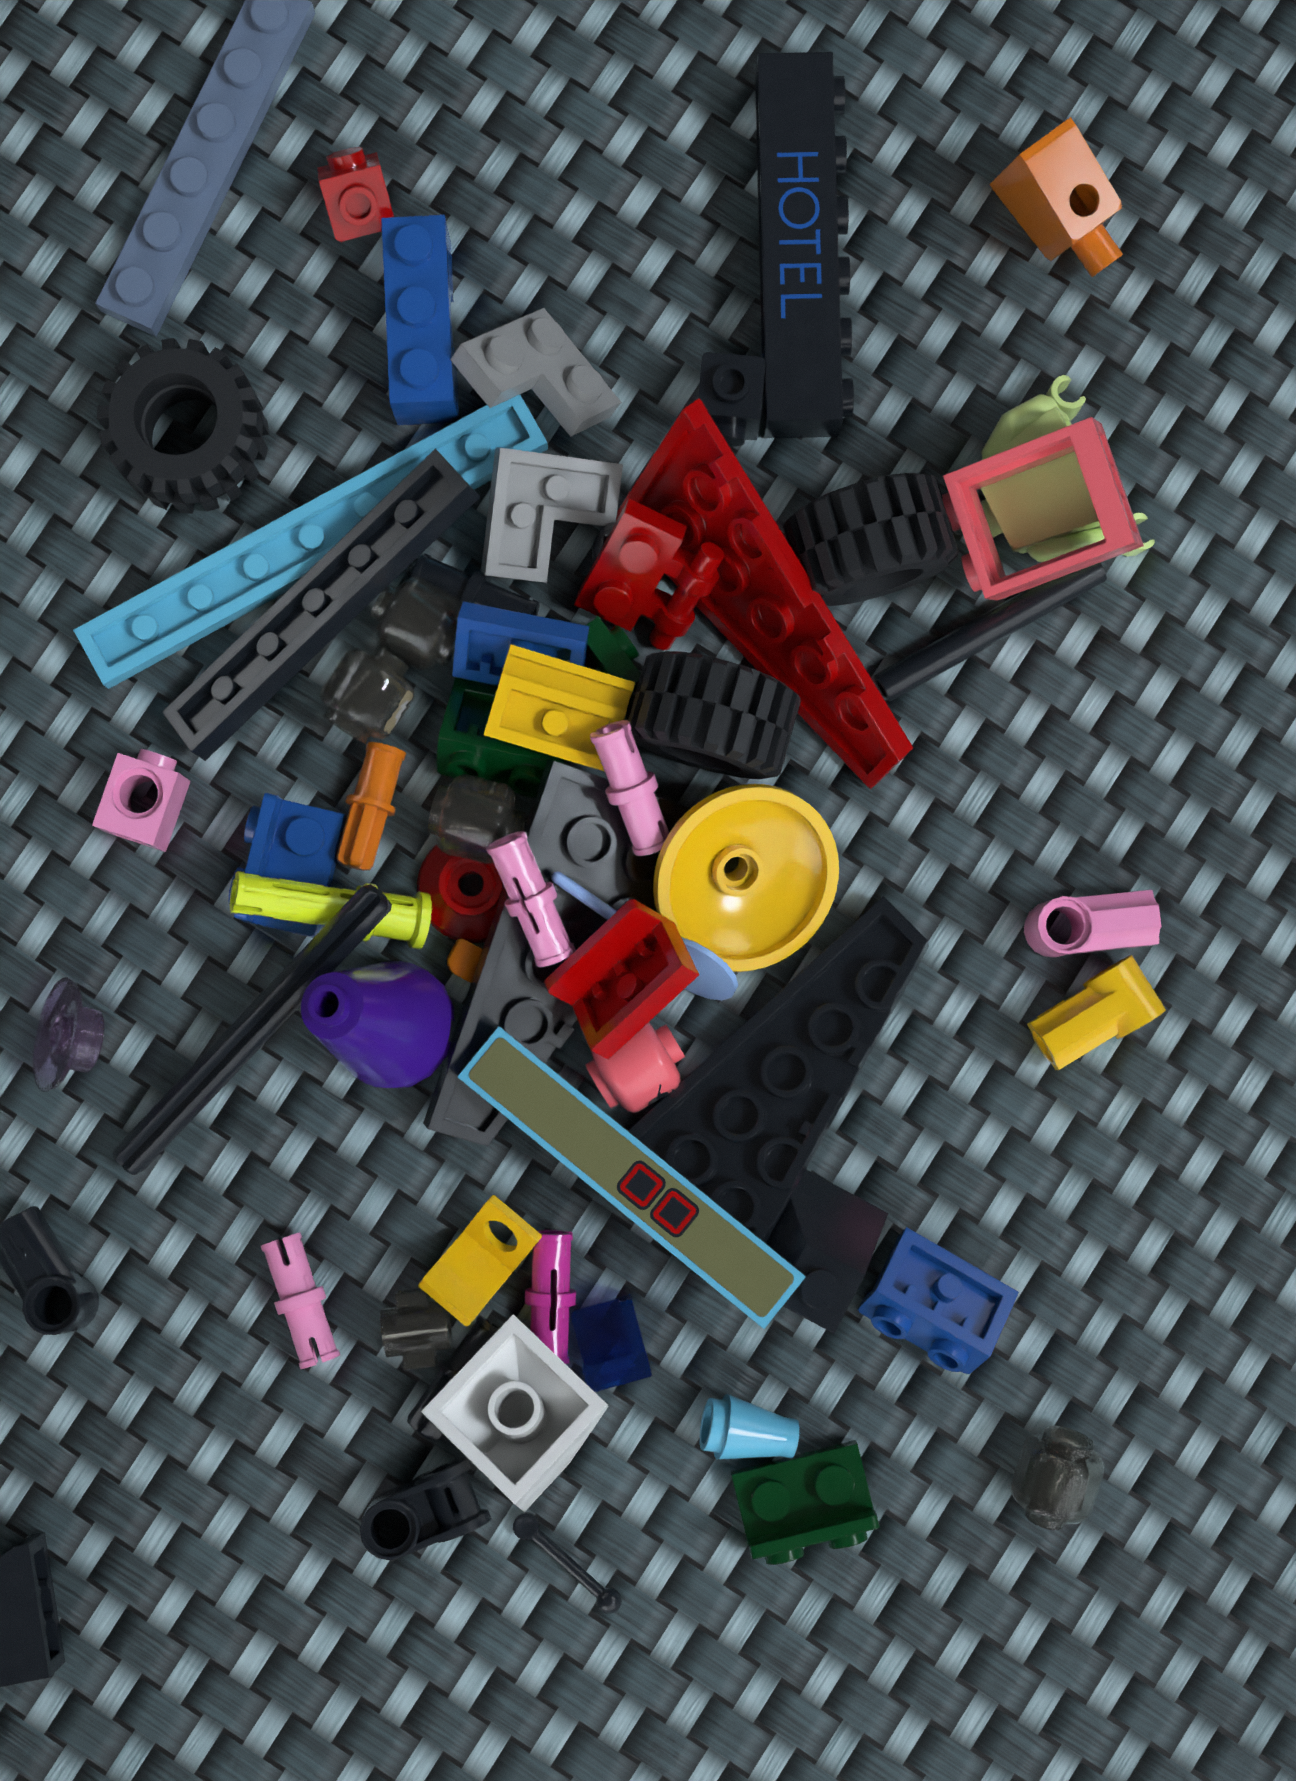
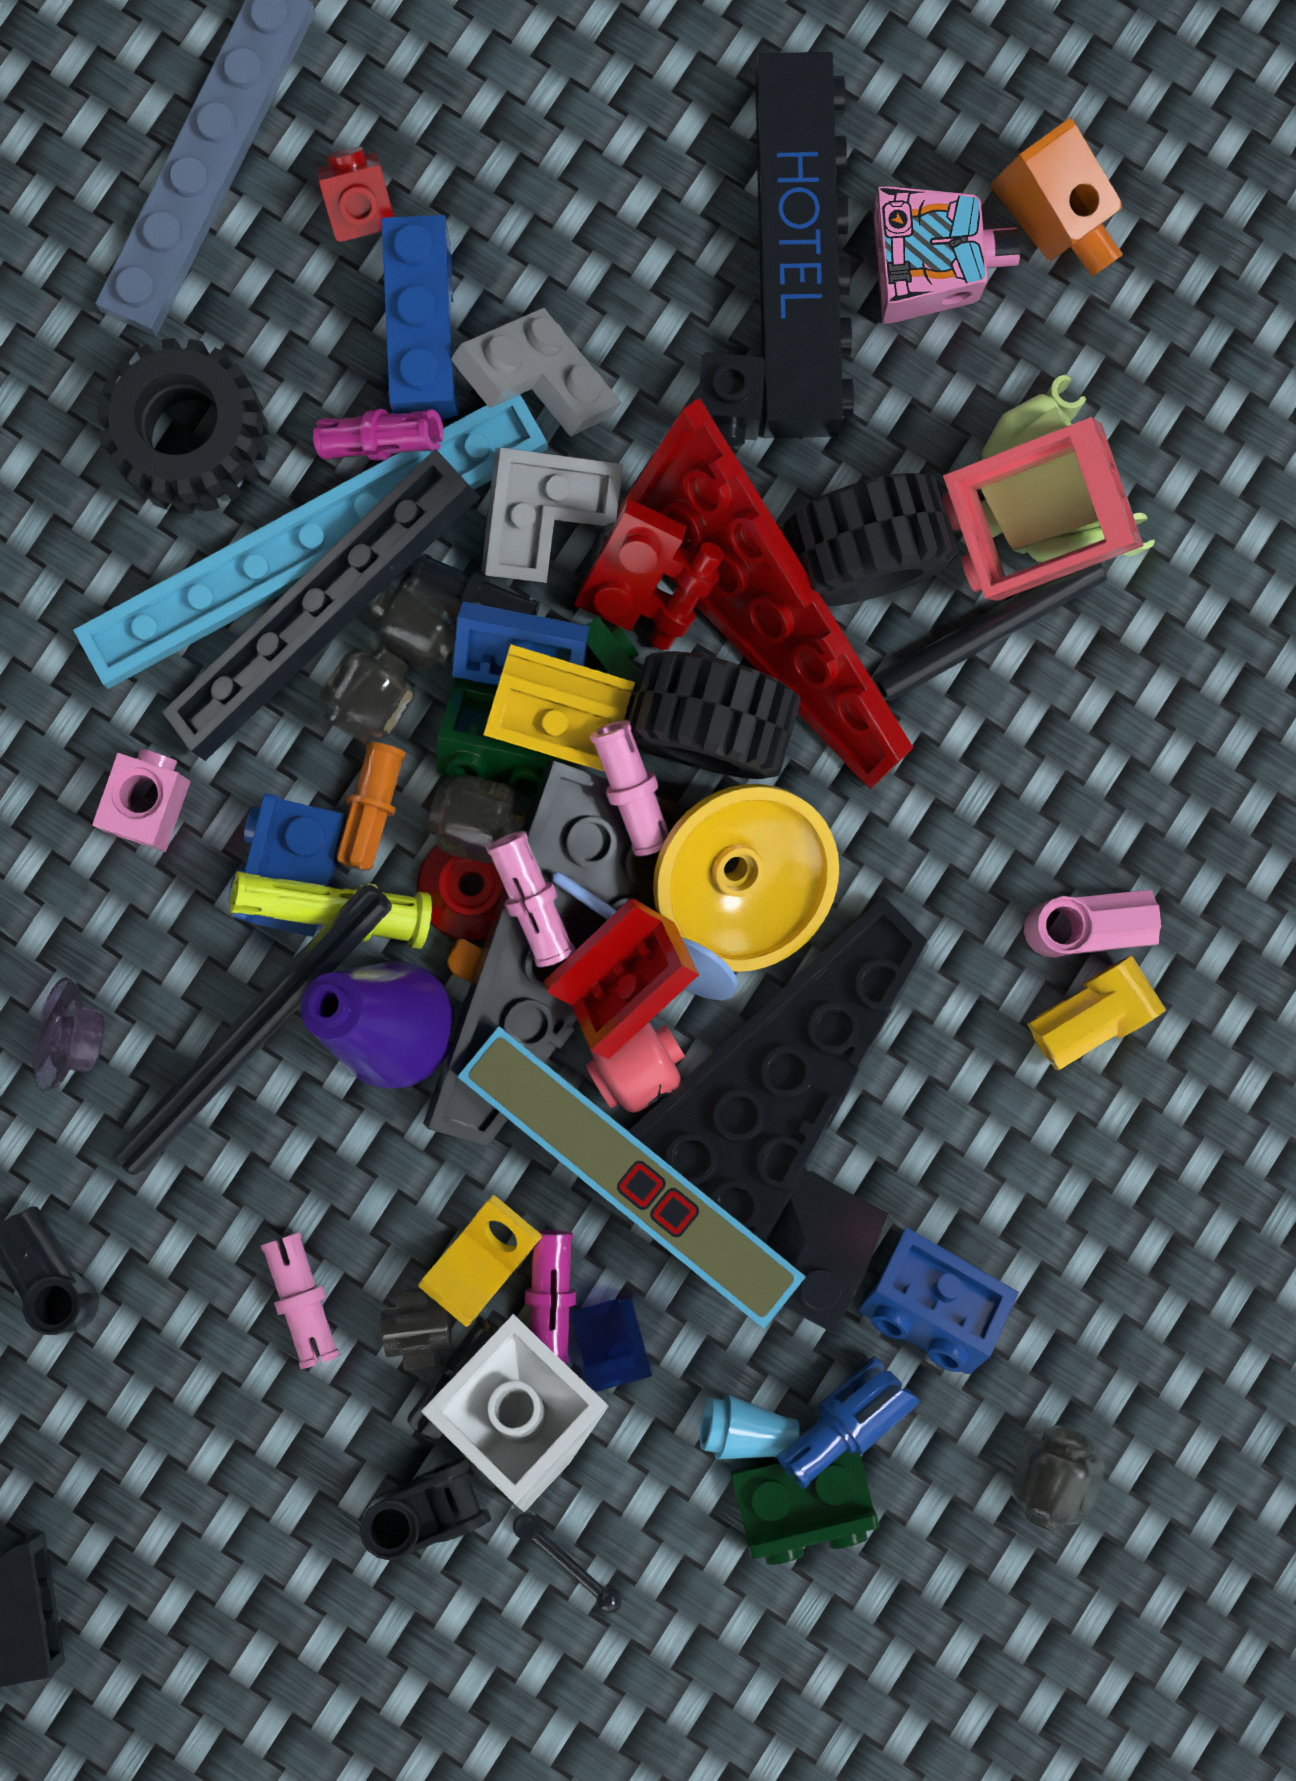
(378, 434): none -> dark pink pin
(849, 1421): none -> blue arm
(934, 251): none -> torso

